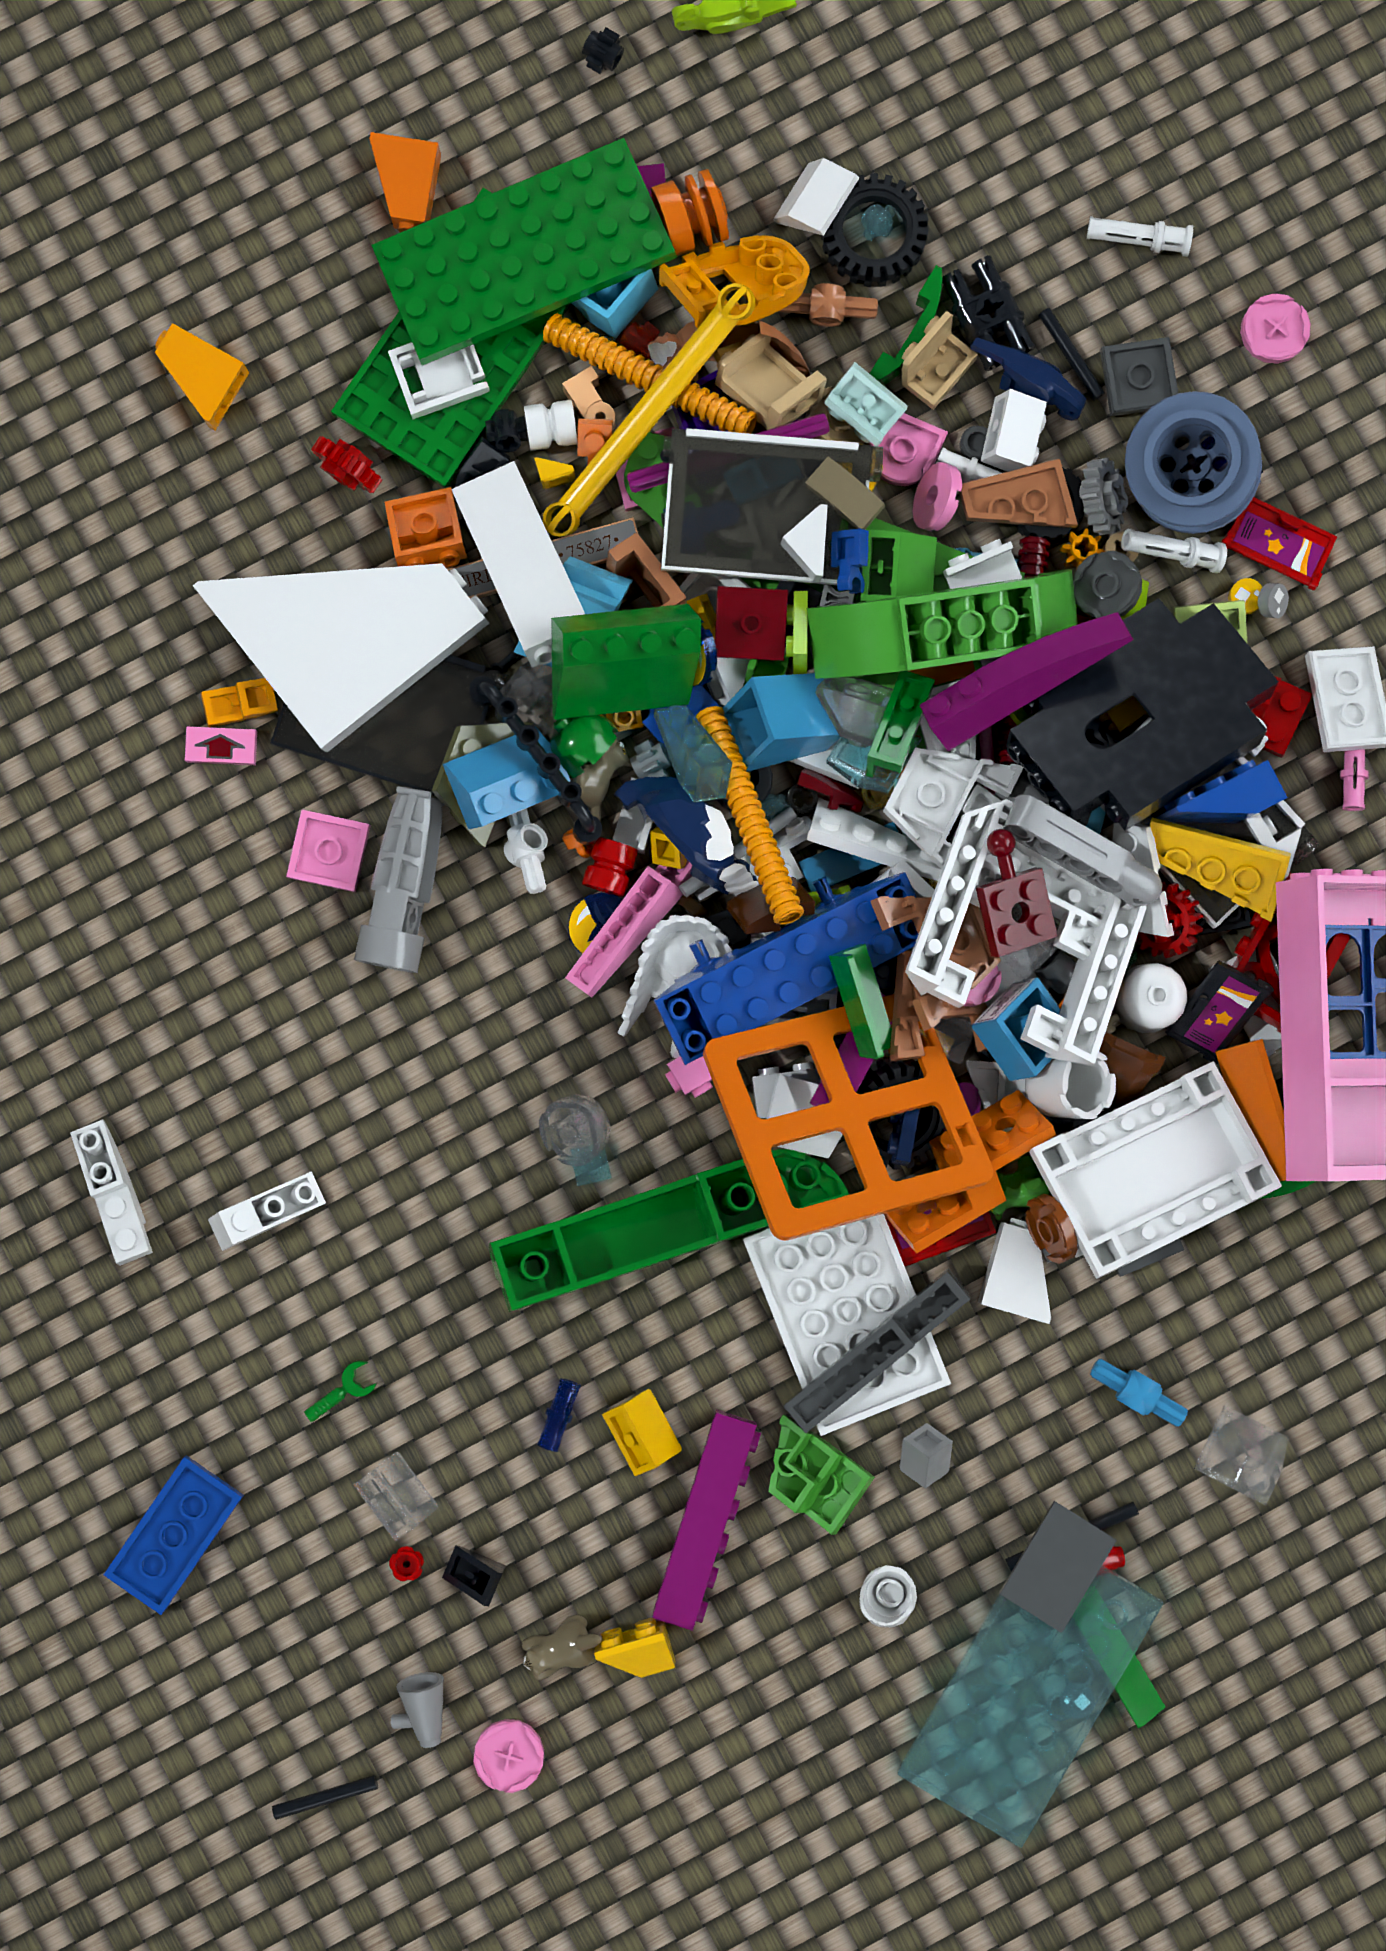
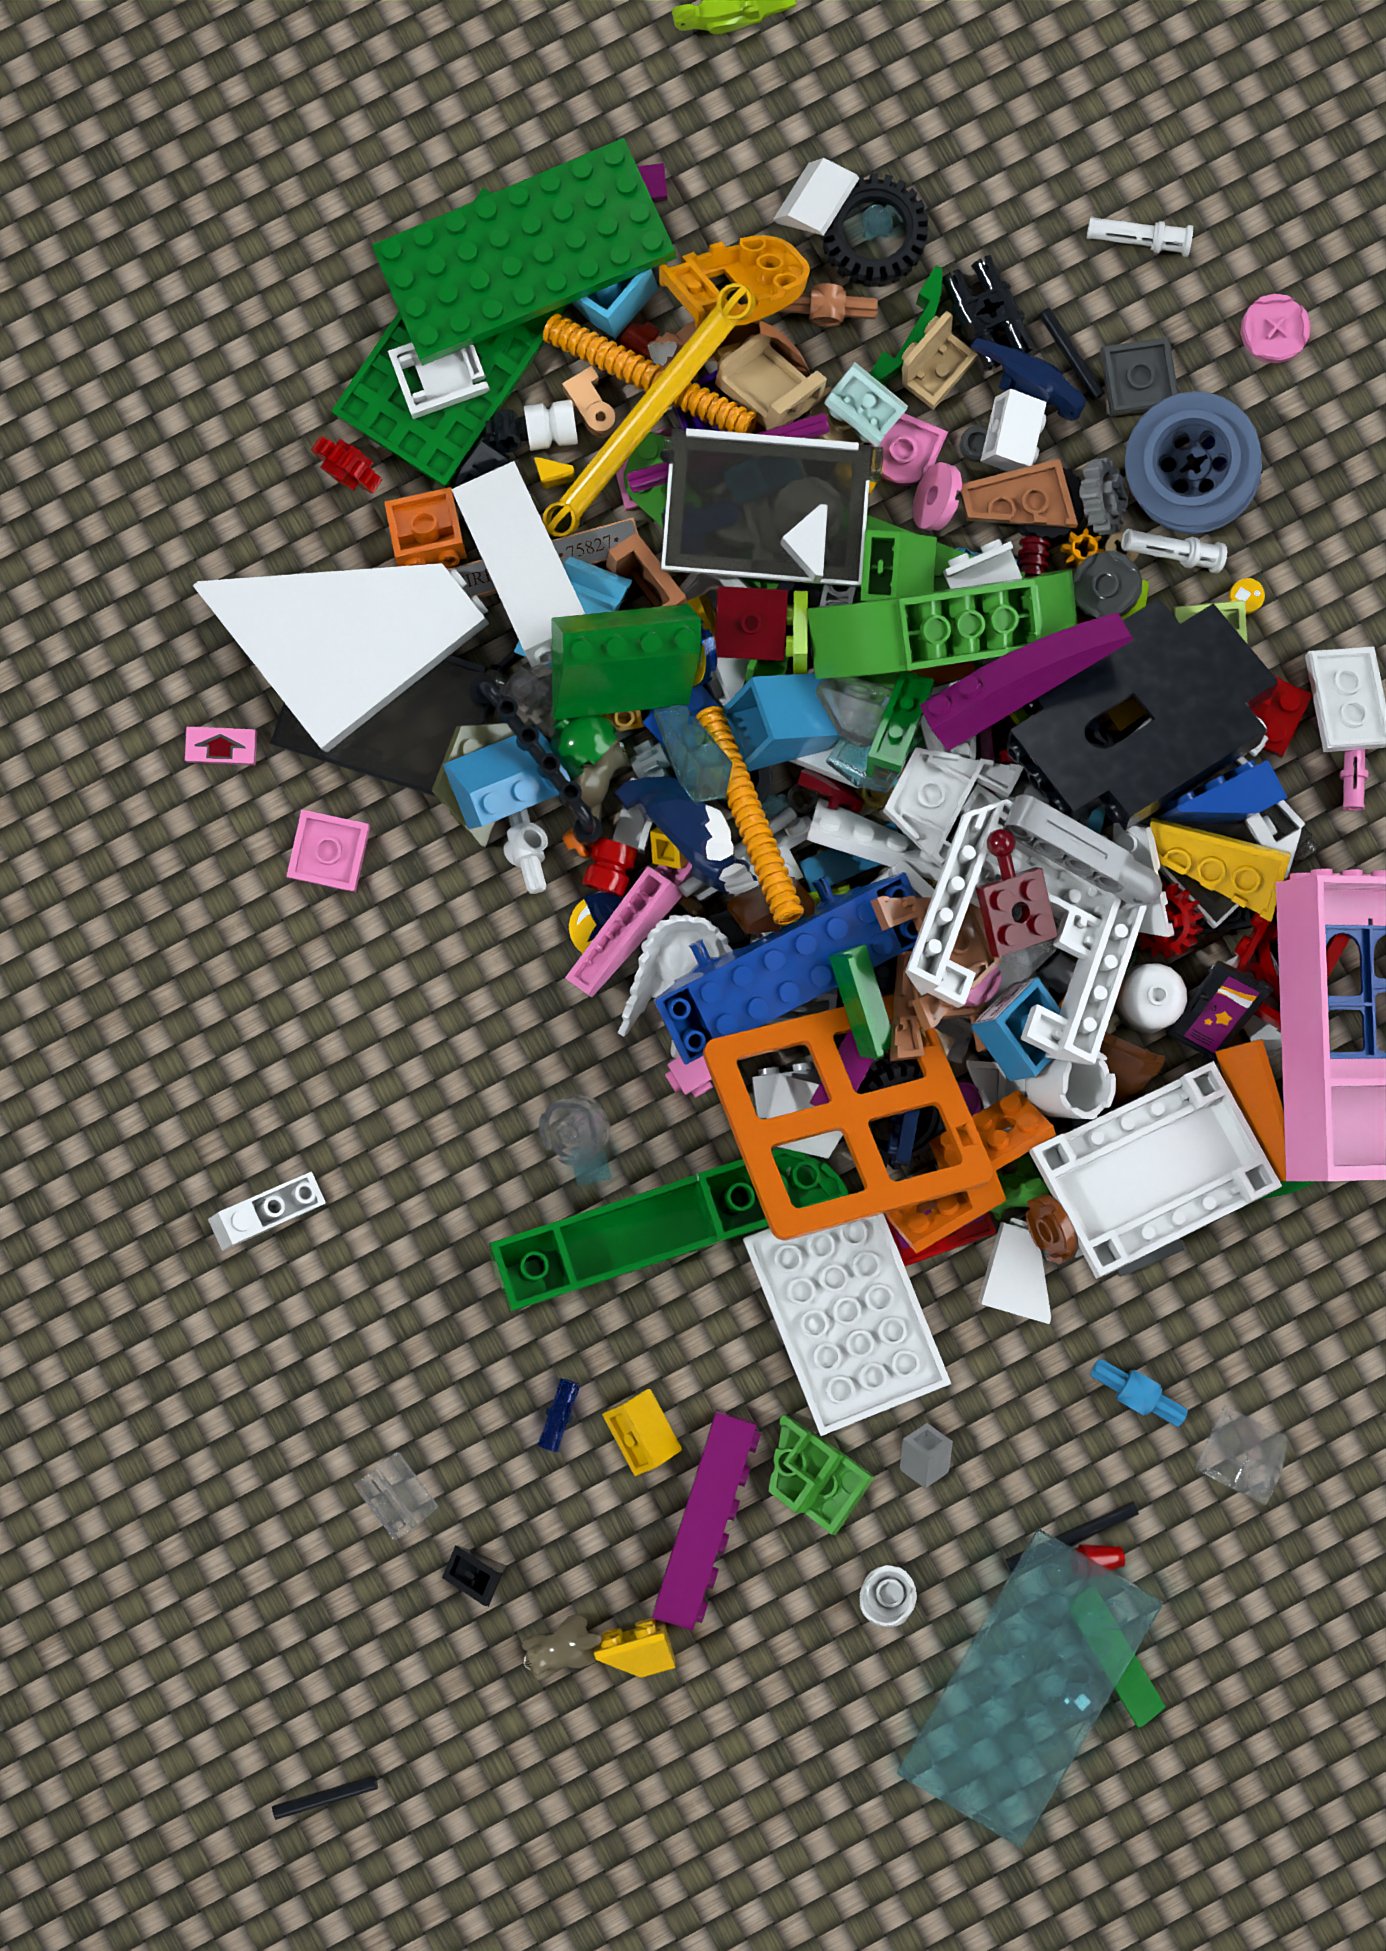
(112, 1191): white slope -> none
(173, 1535): blue plate -> none
(202, 372): light orange slope -> none
(238, 702): light orange slope -> none
(338, 1394): green piece -> none
(397, 1564): red plate -> none
(402, 882): light grey piece -> none
(408, 177): orange slope -> none
(424, 1707): light grey piece -> none
(509, 1755): bright pink tile -> none
(592, 436): orange plate -> none
(603, 50): black gear -> none
(691, 212): orange wheel -> none
(845, 494): dark tan slope -> none
(849, 553): blue plate -> none
(877, 1350): dark grey slope -> none
(969, 469): white pin -> none
(1057, 1566): dark grey tile -> none
(1273, 600): light grey tile -> none
(1277, 545): door -> none

